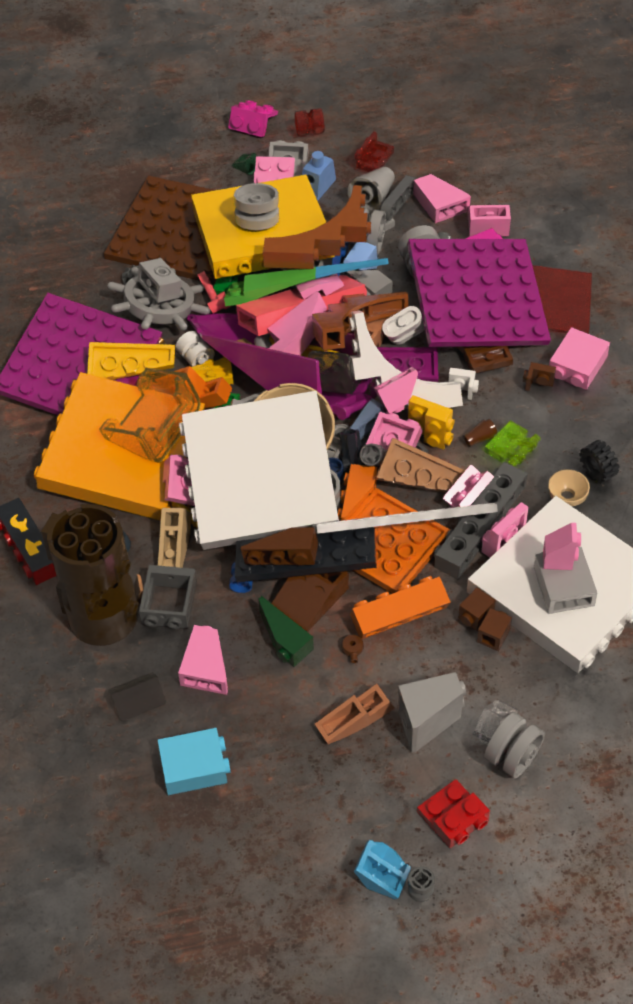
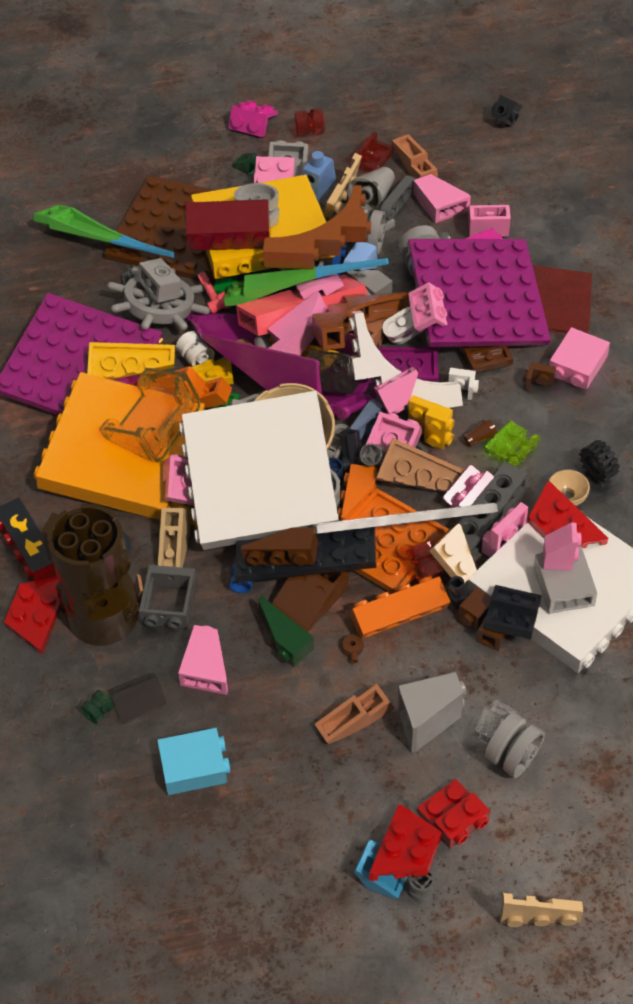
(34, 612): none -> red wing
(73, 222): none -> bright green plate
(97, 706): none -> clear green wheel
(227, 224): none -> dark red slope
(341, 190): none -> tan wing
(407, 847): none -> red wing
(414, 157): none -> nougat slope
(424, 561): none -> clear red wheel
(427, 306): none -> bright pink bracket
(454, 554): none -> wing
(457, 591): none -> black pin
(506, 111): none -> black brick
(512, 612): none -> black slope
(531, 911): none -> tan wing
(555, 511): none -> red wing

